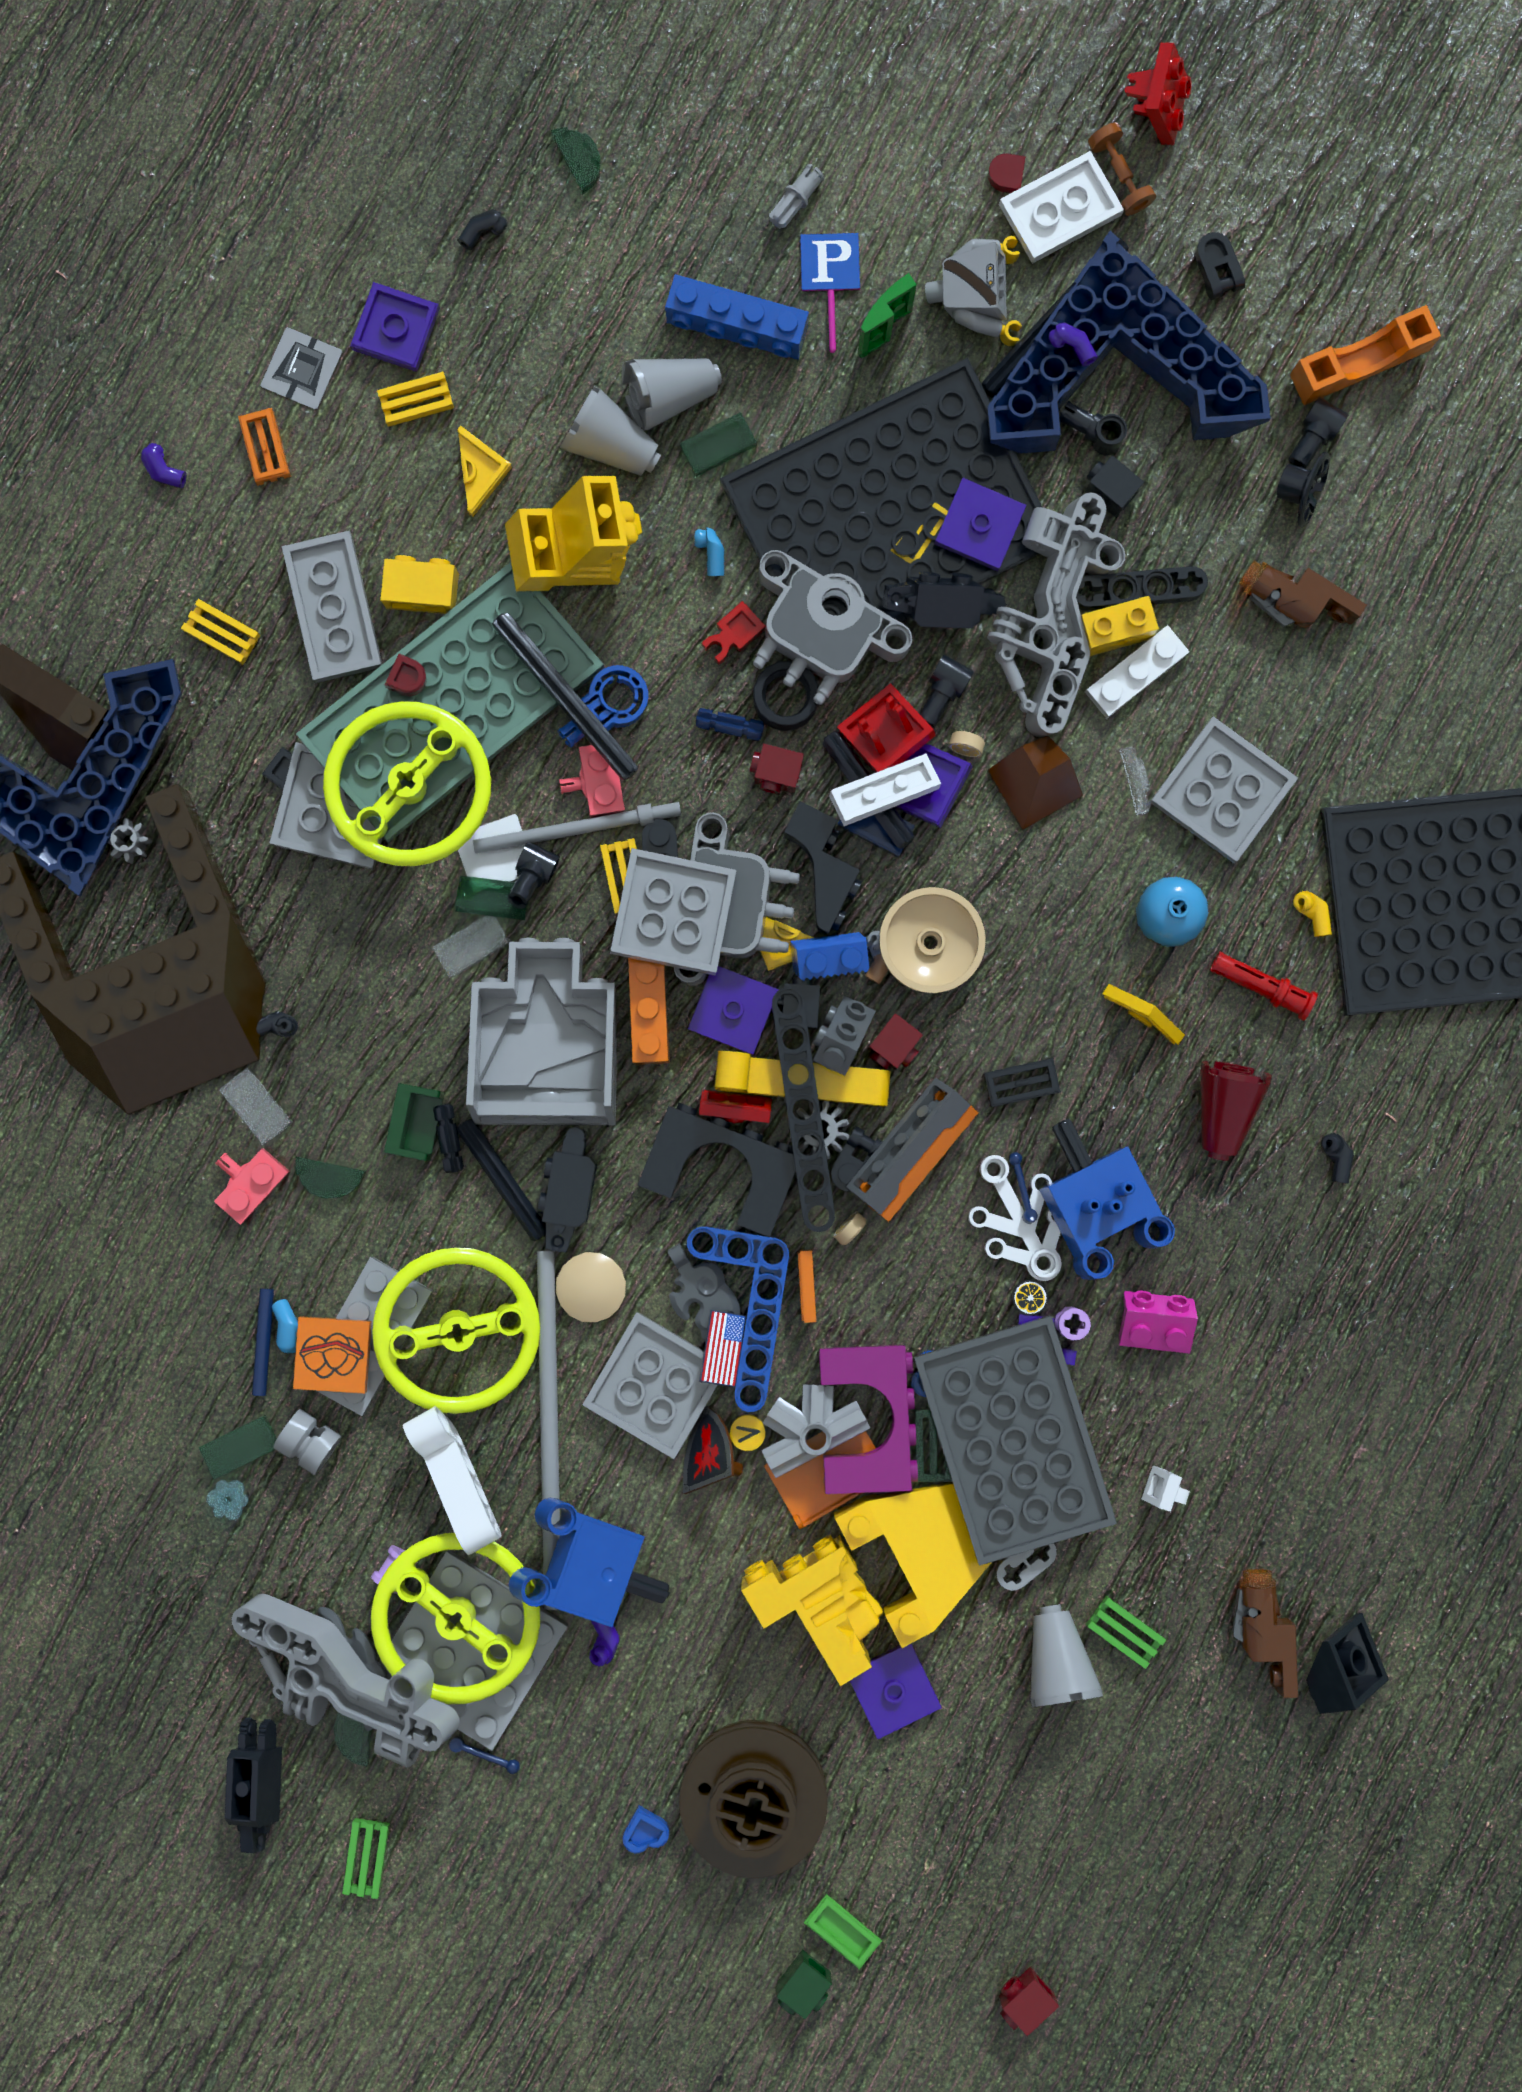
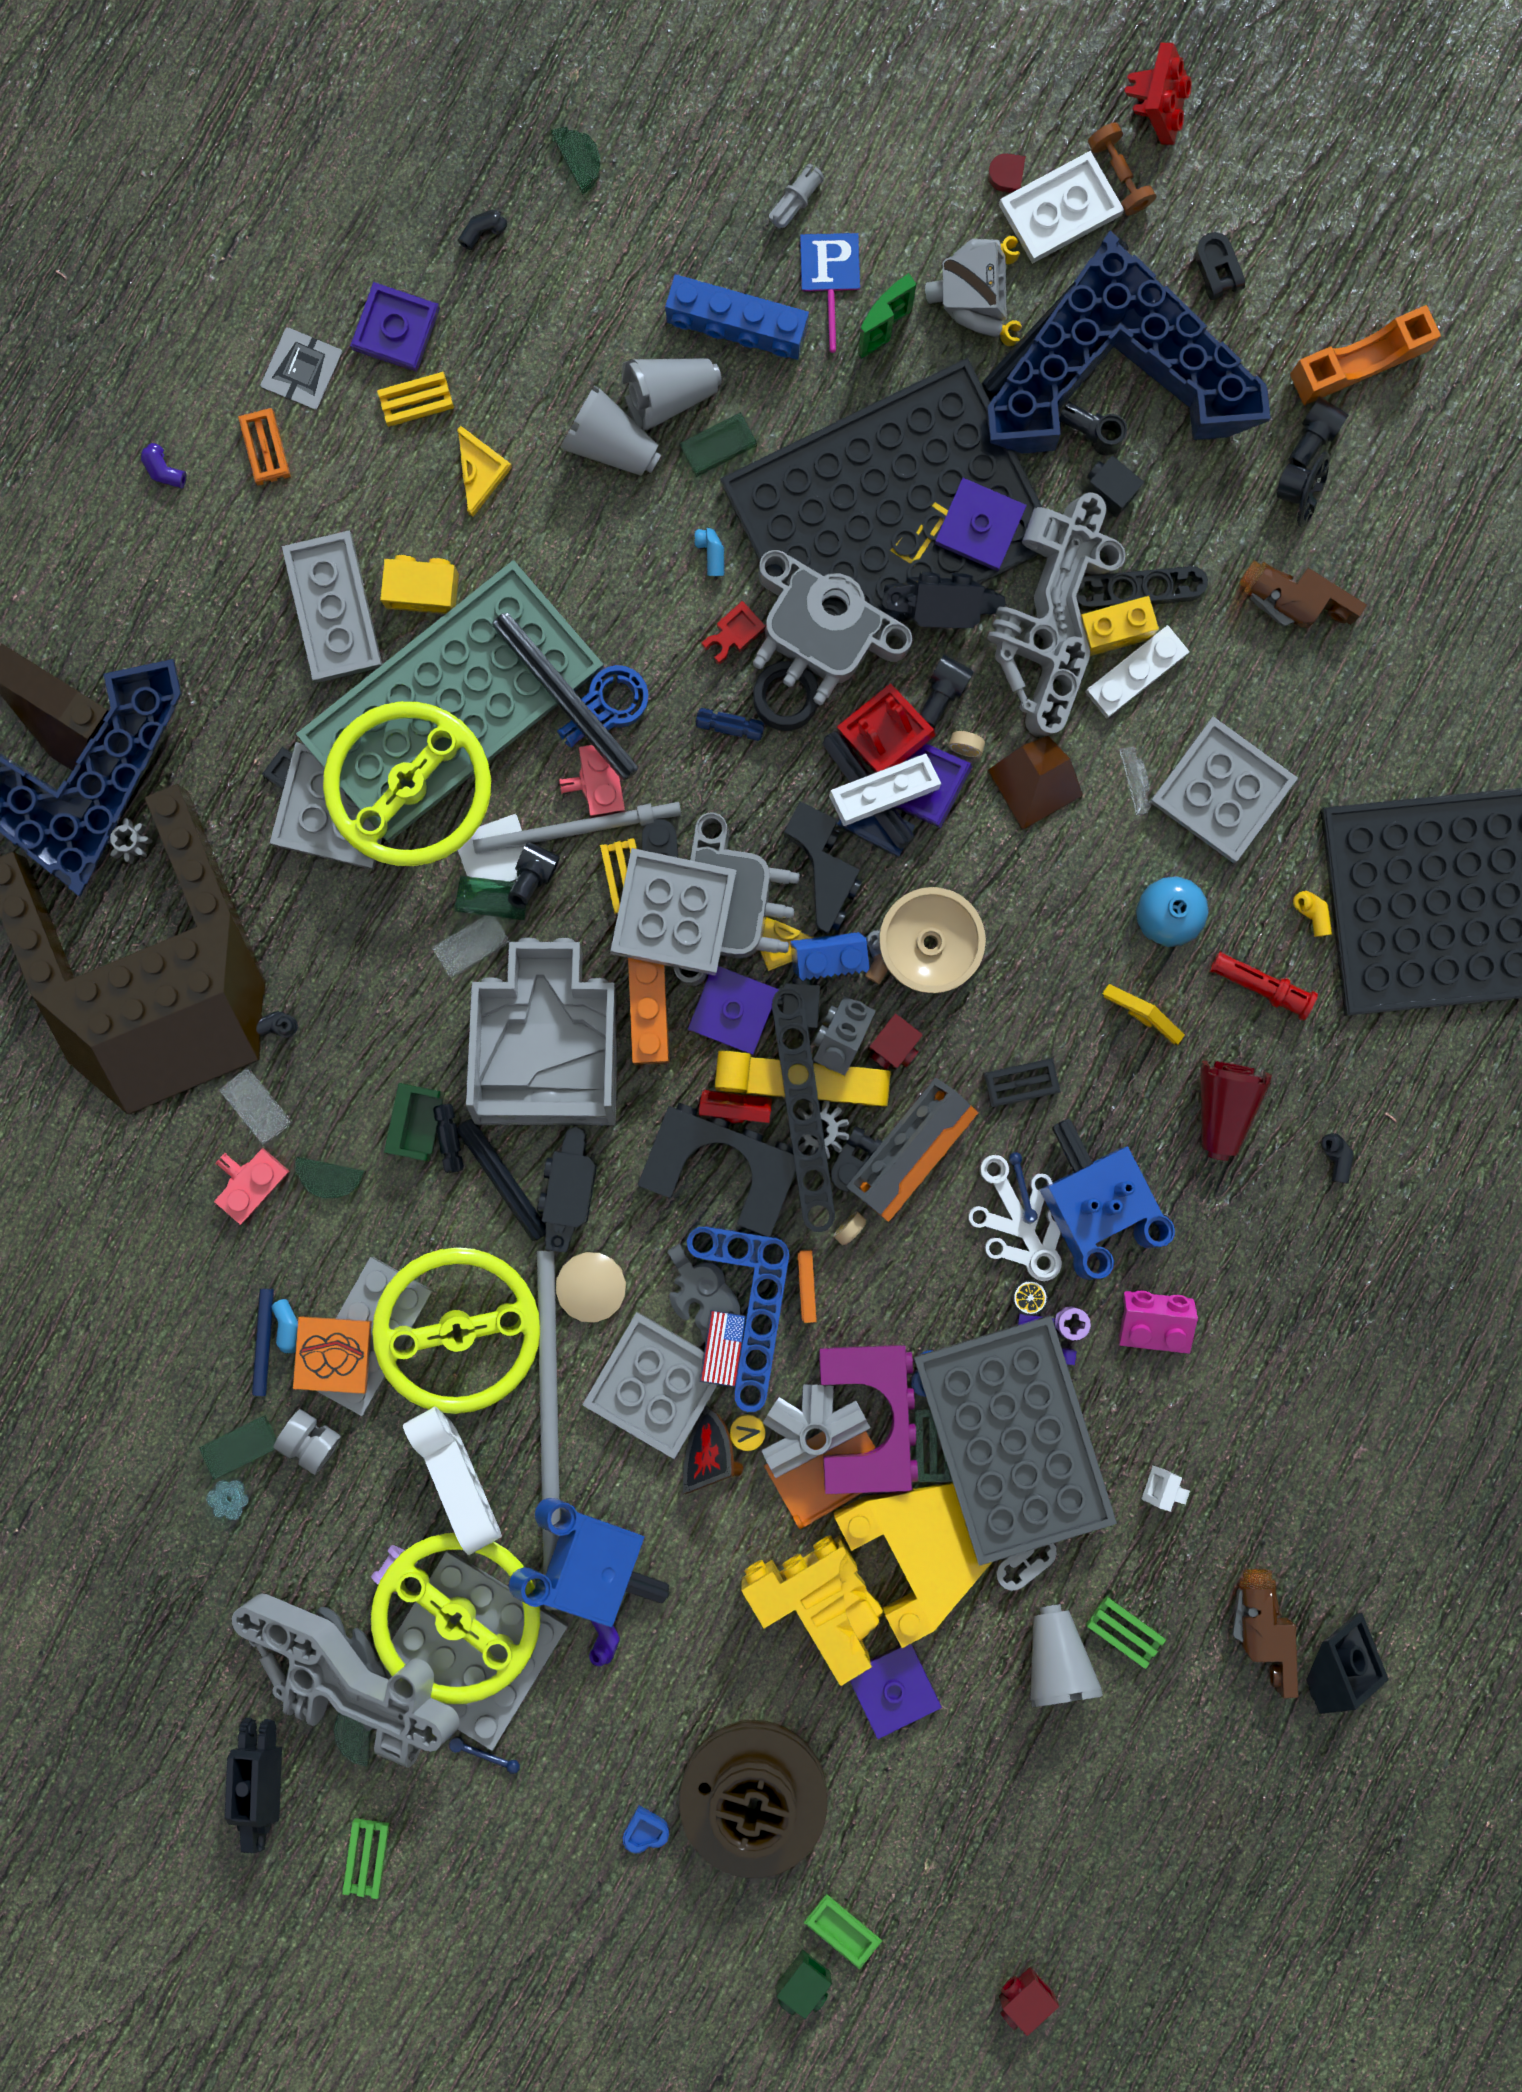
(196, 617): yellow tile -> none
(406, 677): dark red tile -> none
(576, 540): yellow brick -> none
(776, 769): dark red brick -> none
(1075, 338): dark purple arm -> none

